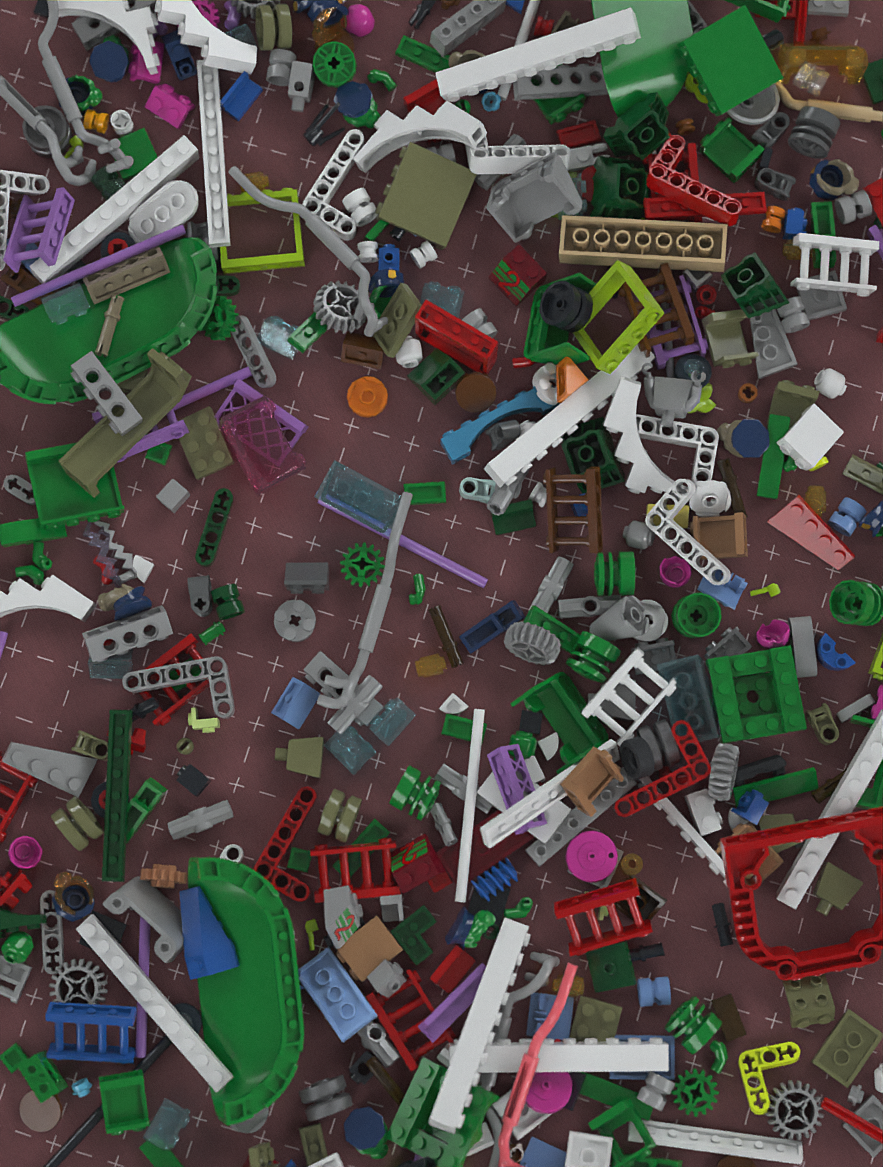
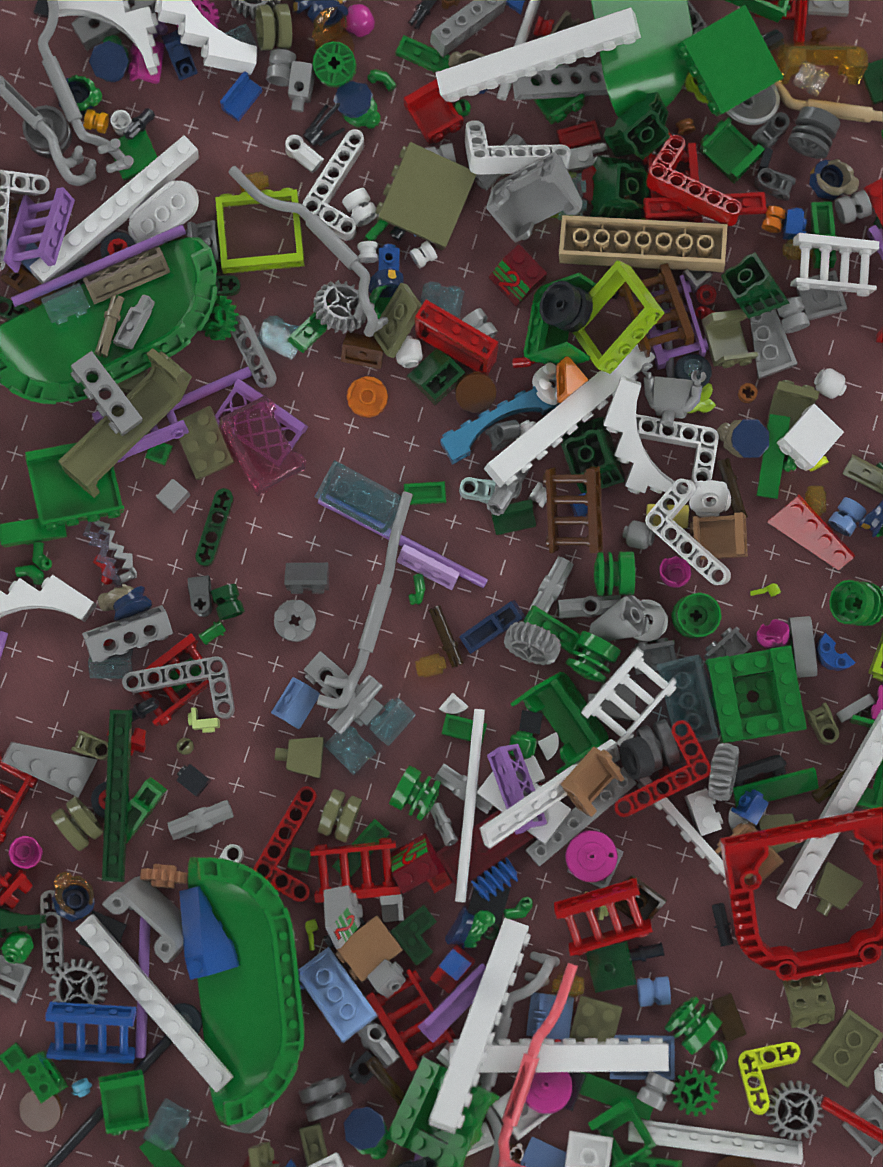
(19, 493): light grey beam -> none
(74, 141): lime hand -> none
(107, 182): clear green wheel -> none
(134, 323): none -> light grey hinge
(139, 123): none -> black axle
(142, 567): white tile -> none
(169, 105): dark pink bracket -> none
(213, 155): white plate -> none
(233, 17): medium lavender arm -> none
(304, 155): none -> white piece
(372, 565): green gear -> none
(419, 125): white arch -> none
(428, 567): none -> lavender plate
(455, 964): none -> blue slope
(486, 101): medium azure plate -> none
(624, 867): clear yellow brick -> none
(726, 594): medium blue hinge -> none
(855, 1095): light grey plate -> none

